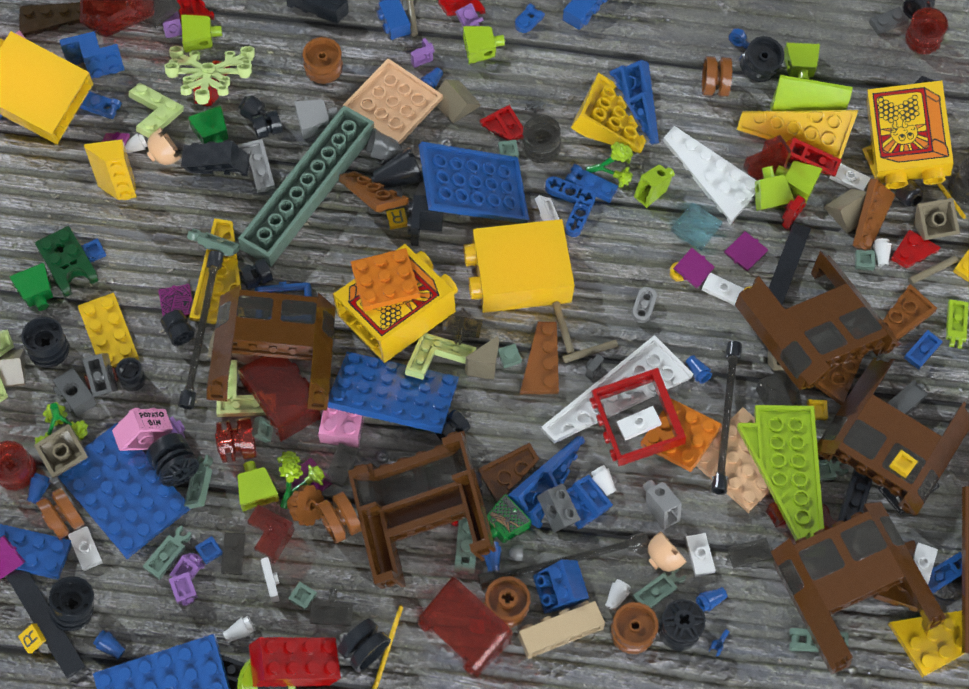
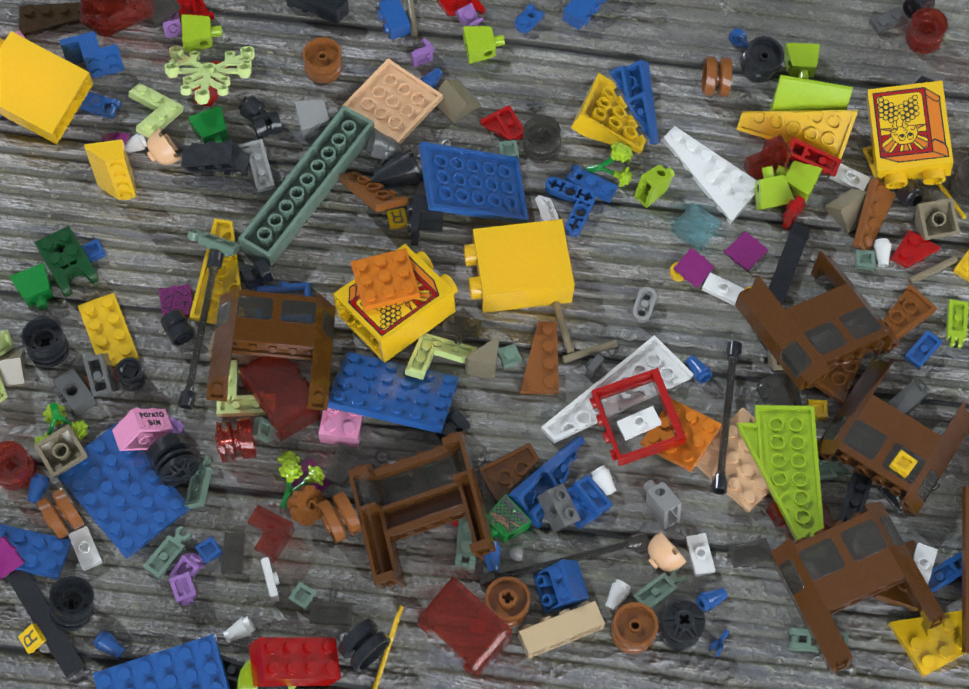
(255, 487): lime torso -> none

